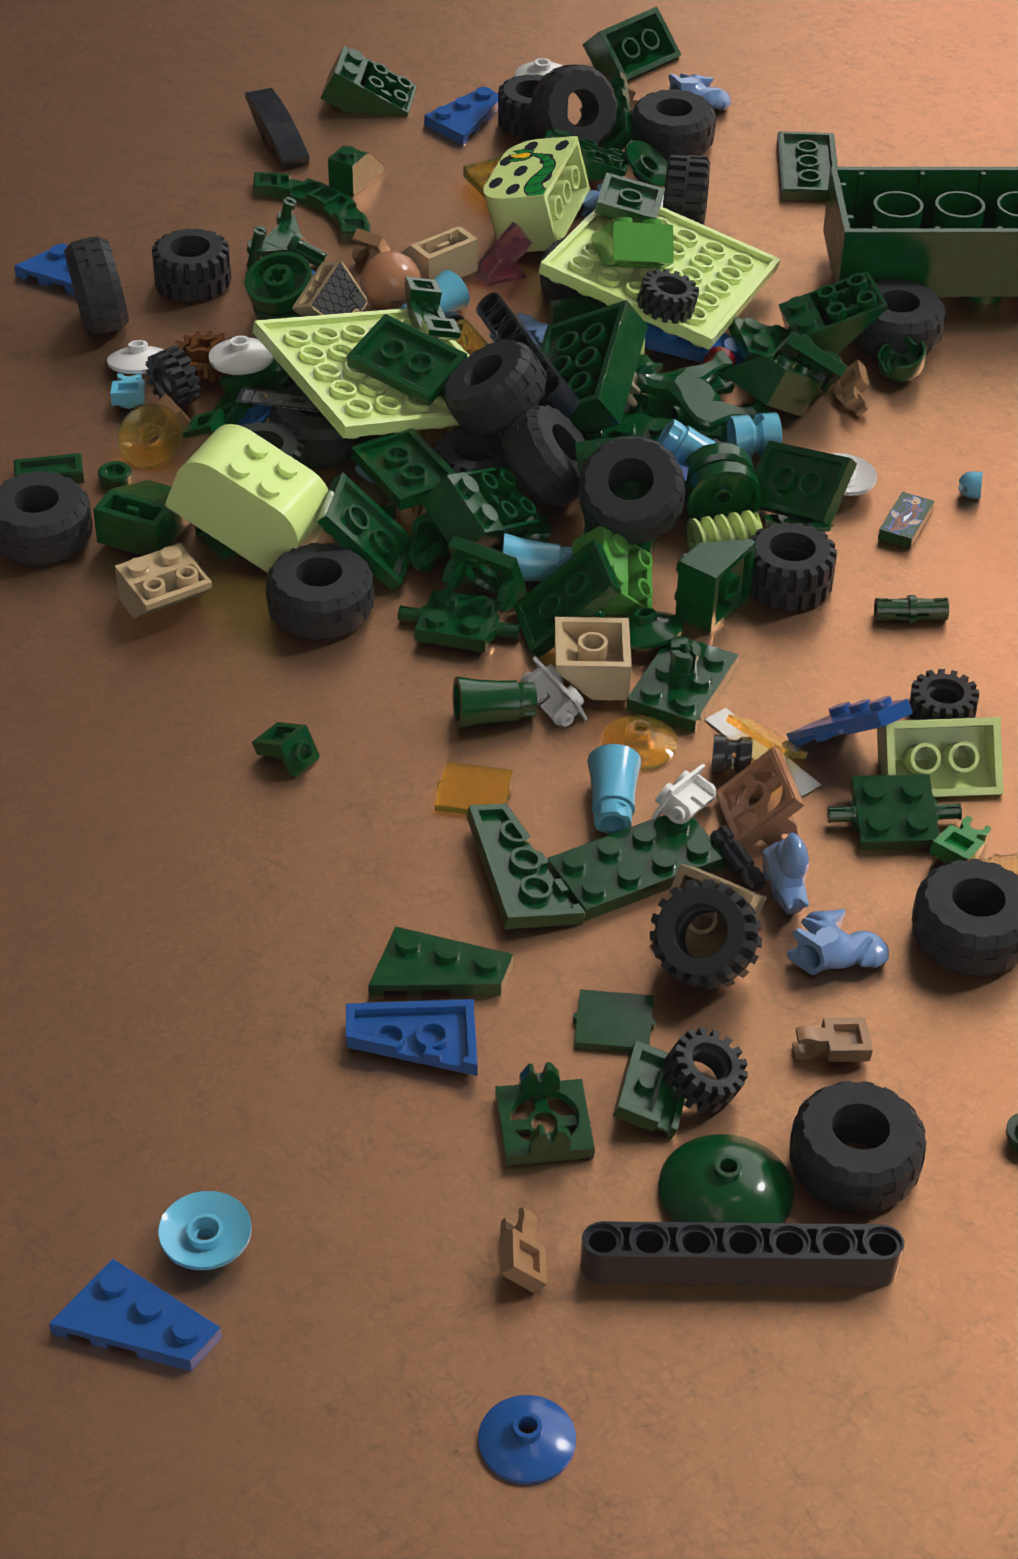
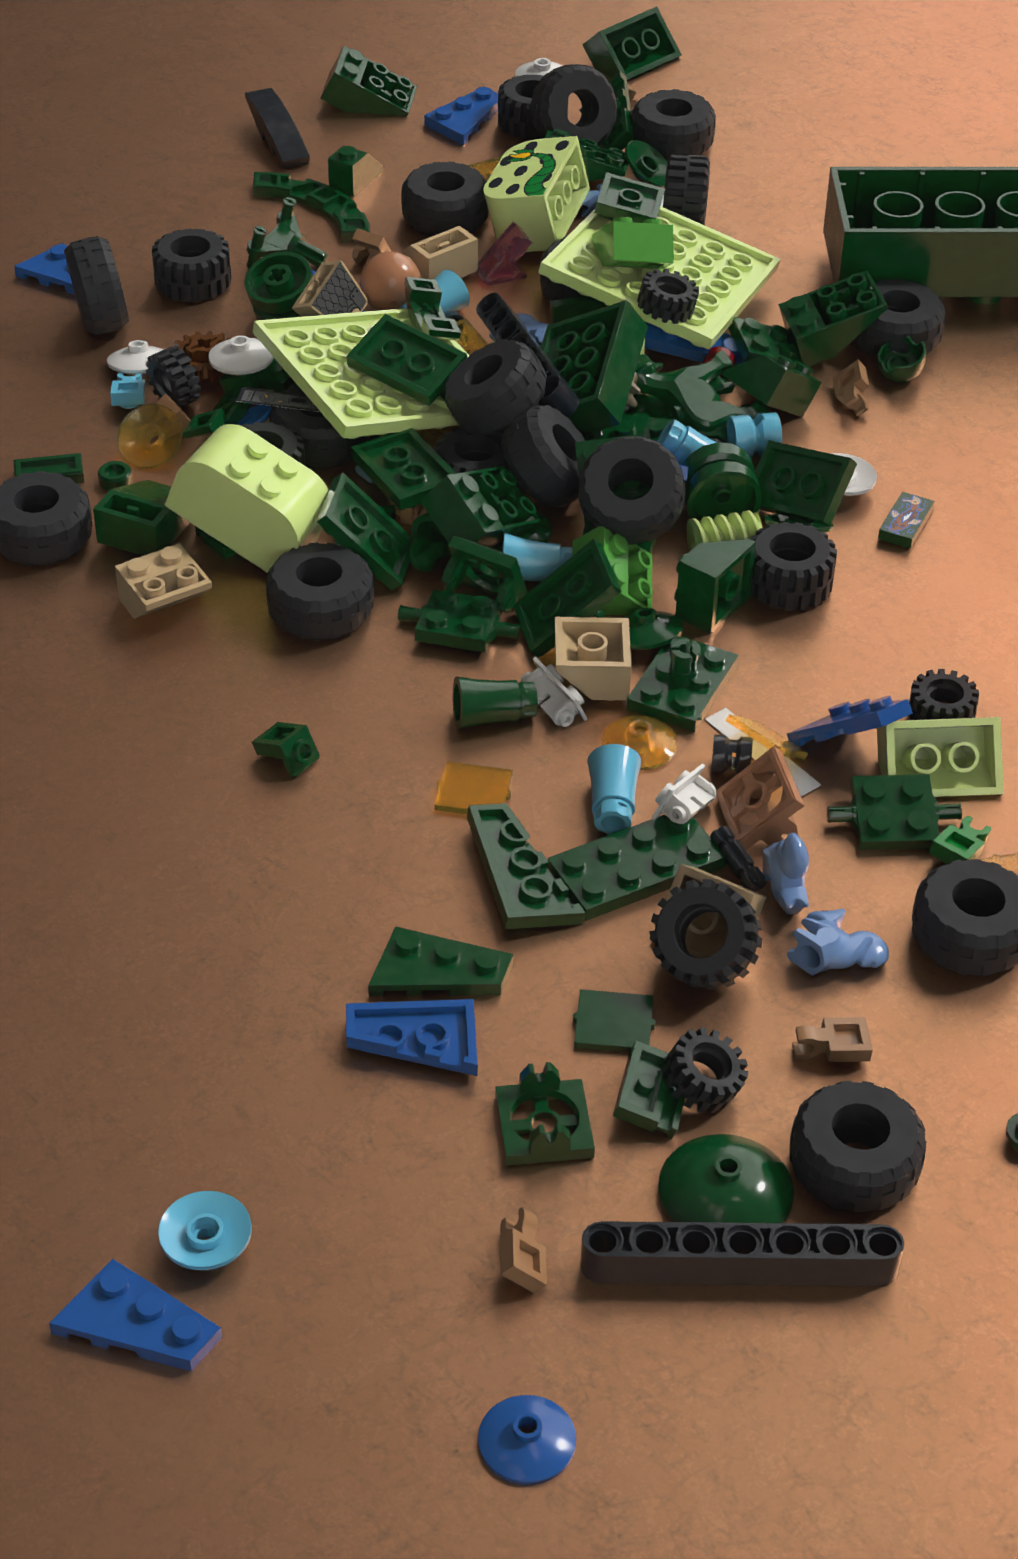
(443, 198): none -> black tyre
(700, 85): medium blue animal -> none
(805, 164): tile -> none
(826, 364): dark green plate -> none
(911, 609): dark green pin -> none
(971, 484): medium azure hinge -> none

